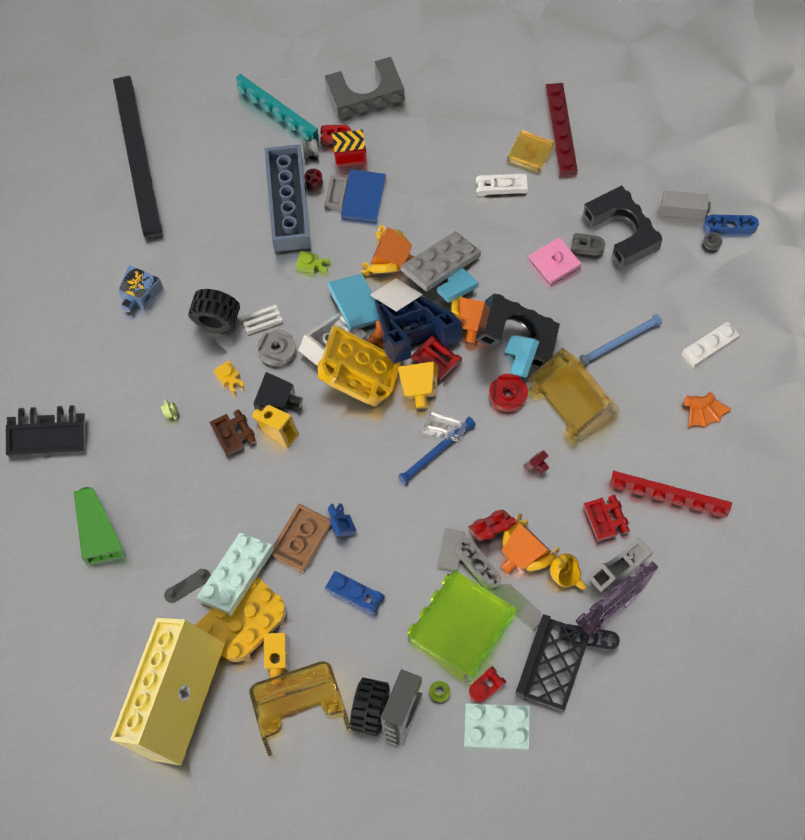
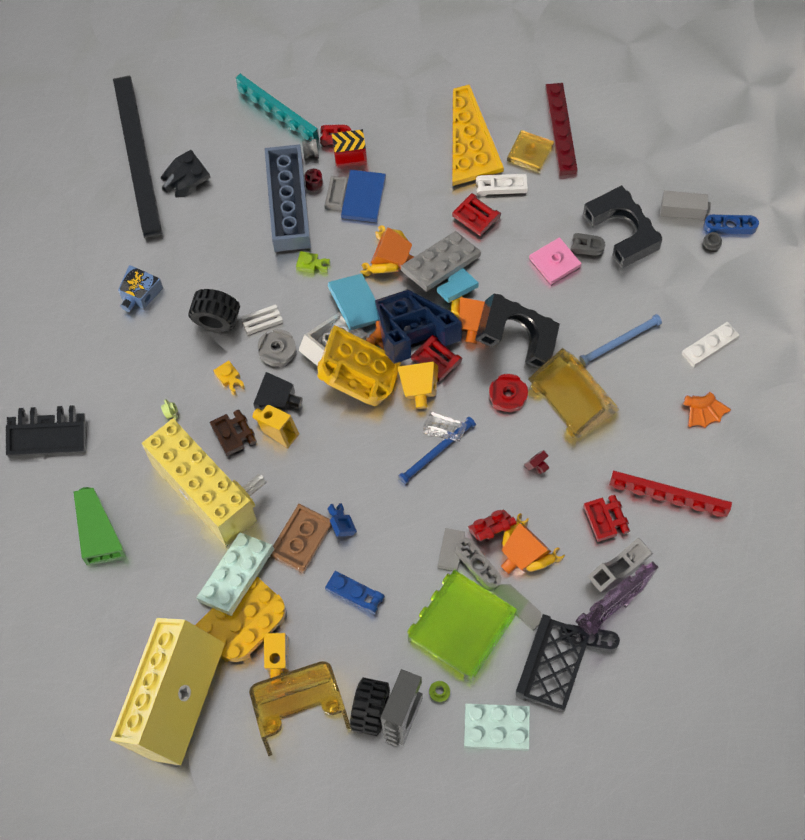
(184, 174): none -> black plate
(187, 585): dark grey piece -> none
(201, 483): none -> light yellow piece
(349, 102): dark grey arch -> none
(396, 294): white sticker -> none
(472, 143): none -> yellow wing
(472, 217): none -> red plate
(480, 690): red plate -> none
(524, 350): medium azure tile -> none
(566, 571): yellow hair -> none

